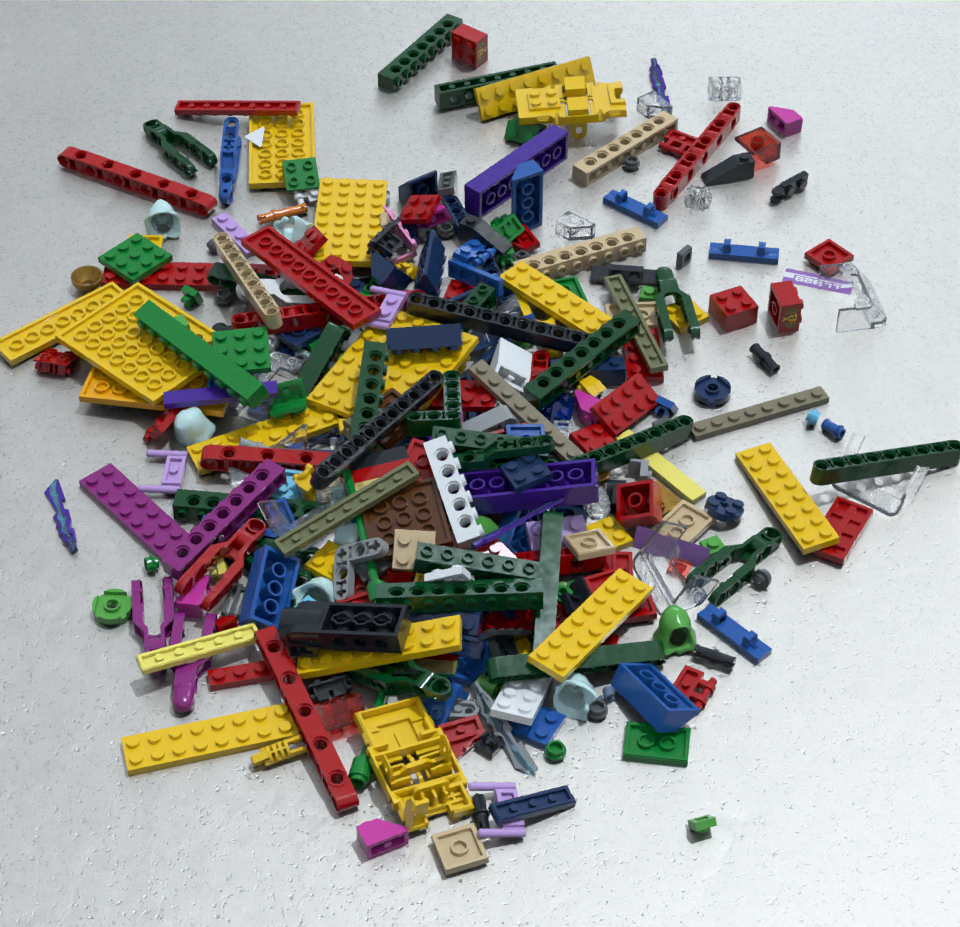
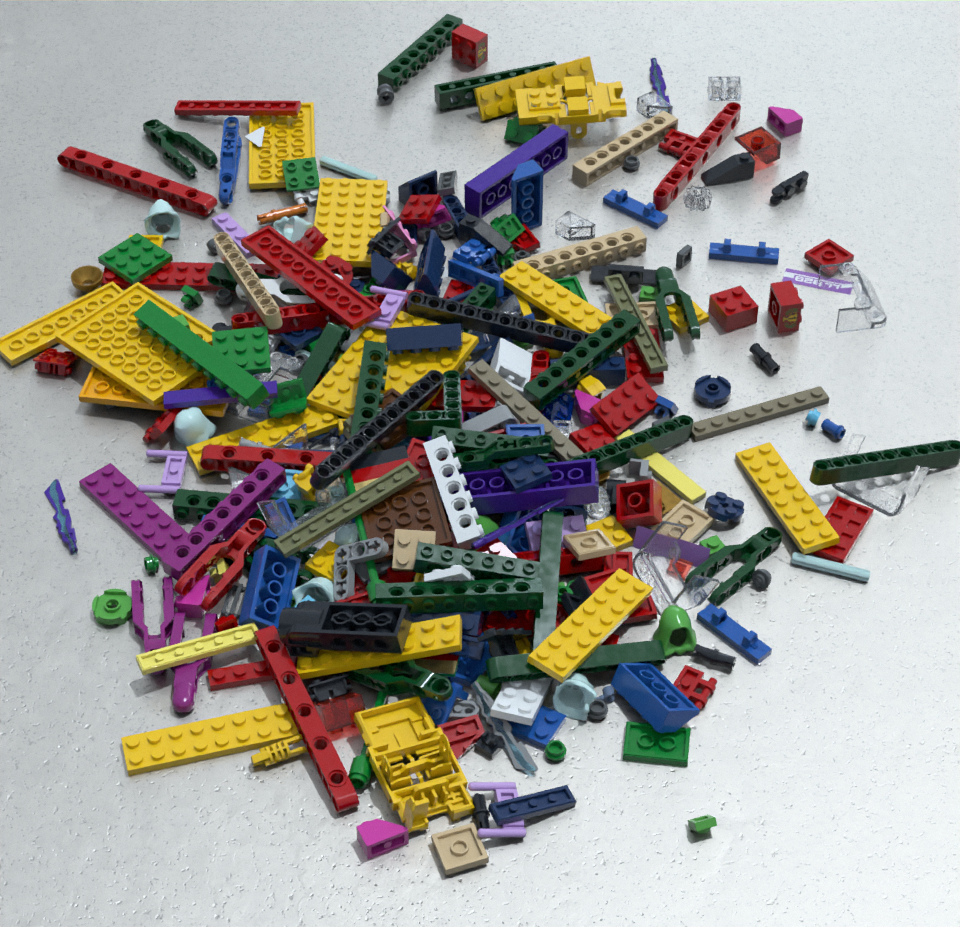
(346, 169): none -> light aqua axle
(385, 89): none -> dark grey wheel
(830, 566): none -> light aqua axle

